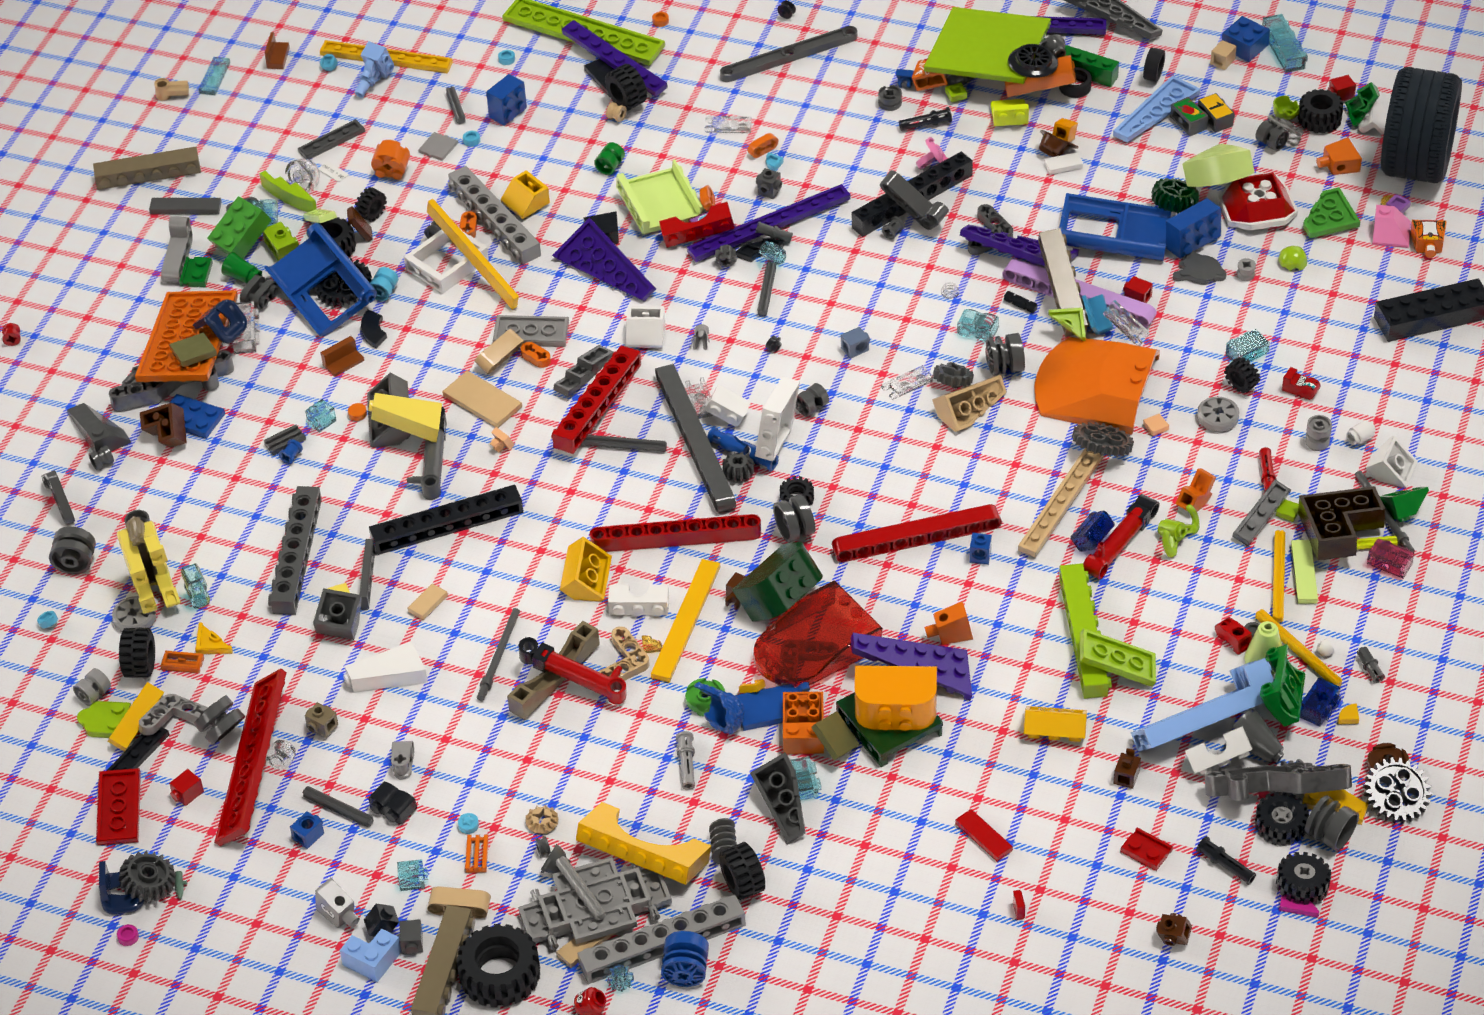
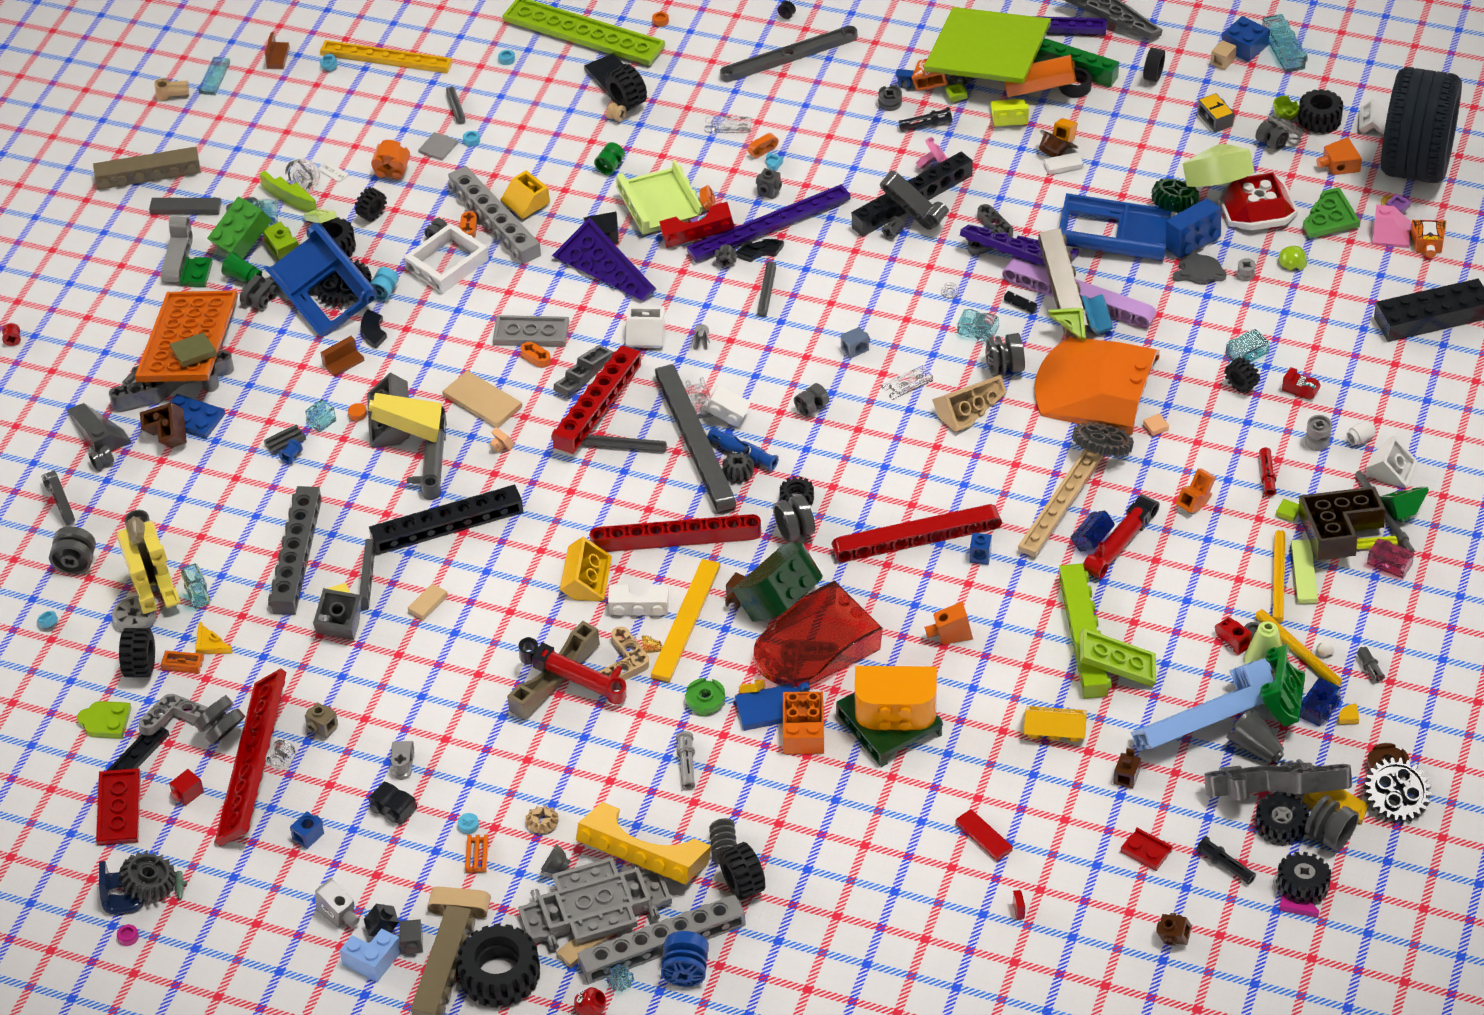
(92, 686): light grey wheel -> none
(129, 724): yellow tile -> none
(232, 312): dark blue piece -> none
(249, 339): clear arch -> none
(331, 139): dark grey tile -> none
(338, 806): dark grey axle -> none
(359, 224): reddish brown tile -> none
(377, 65): light blue brick -> none
(386, 669): white slope -> none
(412, 875): clear light blue brick -> none
(472, 254): yellow tile -> none
(487, 681): dark grey bar -> none
(499, 351): tan beam -> none
(506, 99): blue brick -> none
(542, 846): dark grey bush -> none
(580, 888): light grey axle -> none
(611, 55): dark purple plate -> none
(725, 709): blue hair -> none
(772, 252): clear light blue brick -> none
(773, 344): black plate -> none
(774, 232): dark grey pin -> none
(775, 413): white window -> none
(781, 793): dark grey wedge -> none
(806, 779): clear light blue brick -> none
(835, 735): olive tile -> none
(950, 662): dark purple wing -> none
(953, 375): dark grey gear -> none
(1033, 61): black piece -> none
(1055, 44): dark grey piece -> none
(1125, 322): clear hinge -> none
(1138, 289): red brick -> none
(1155, 108): light blue wing -> none
(1175, 531): lime piece -> none
(1189, 116): dark grey brick -> none
(1227, 410): light grey wheel -> none
(1236, 745): white arch -> none
(1261, 512): dark grey tile -> none
(1343, 87): red brick -> none
(1362, 103): green slope -> none

